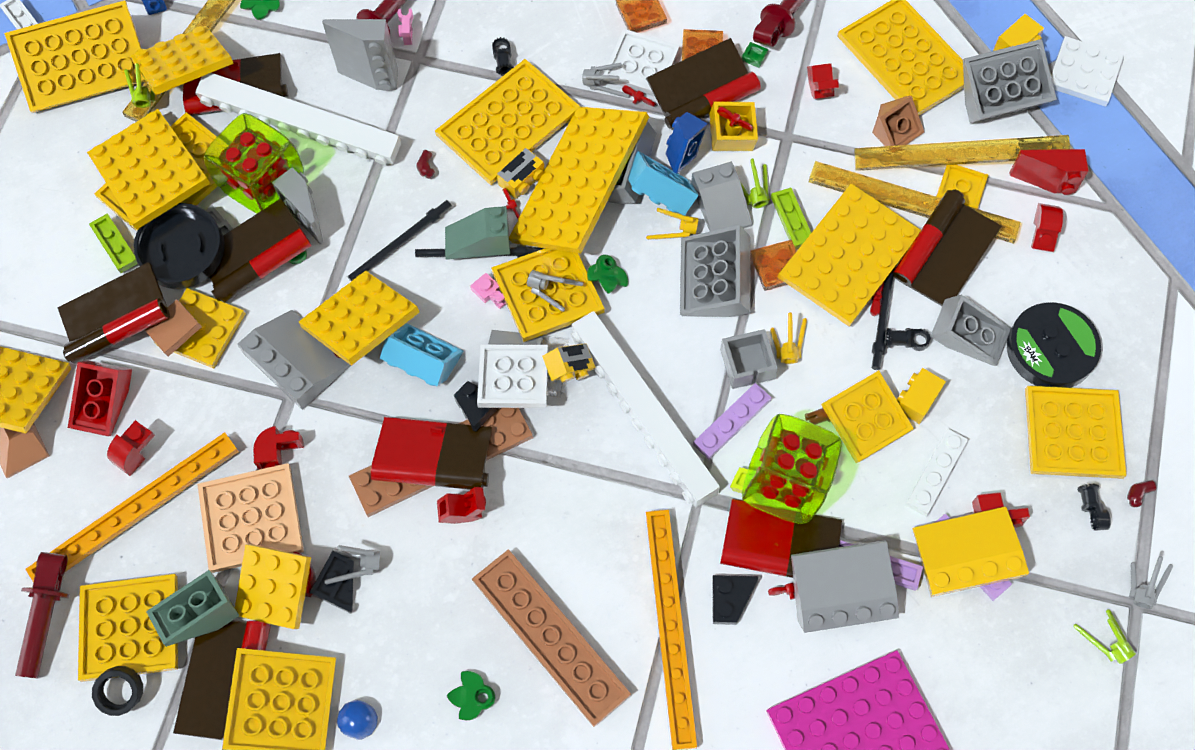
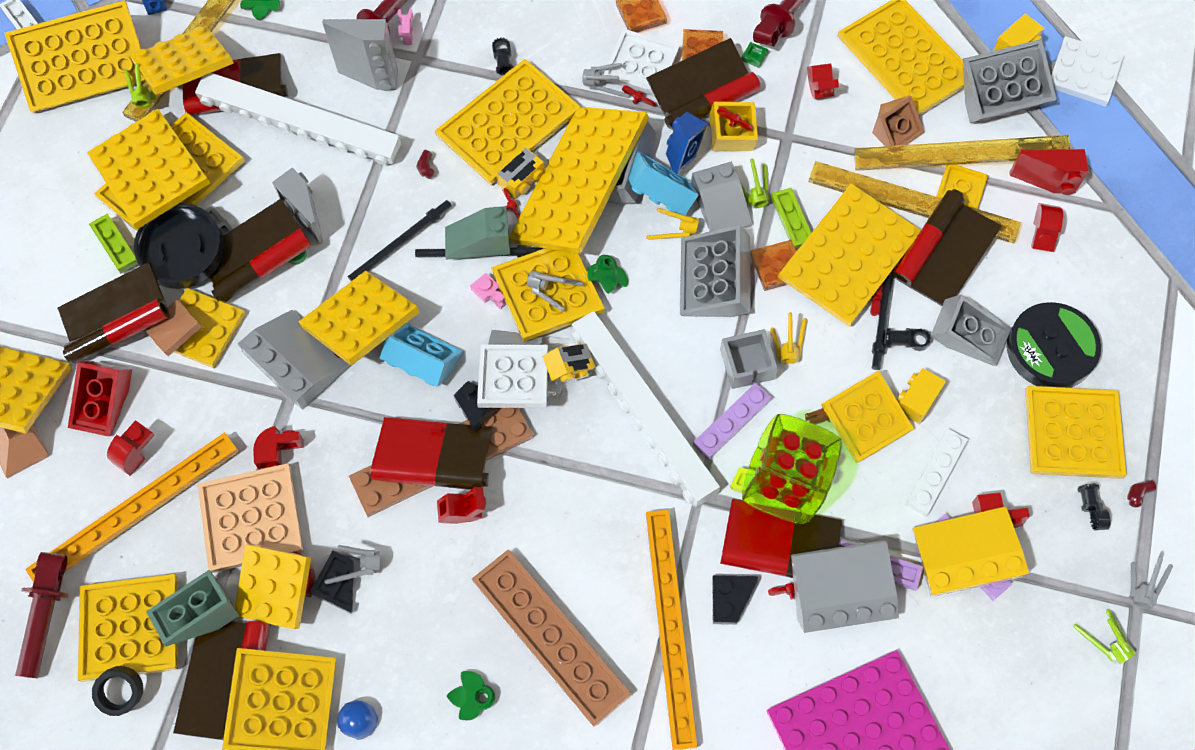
(248, 160): clear neon green piece -> none

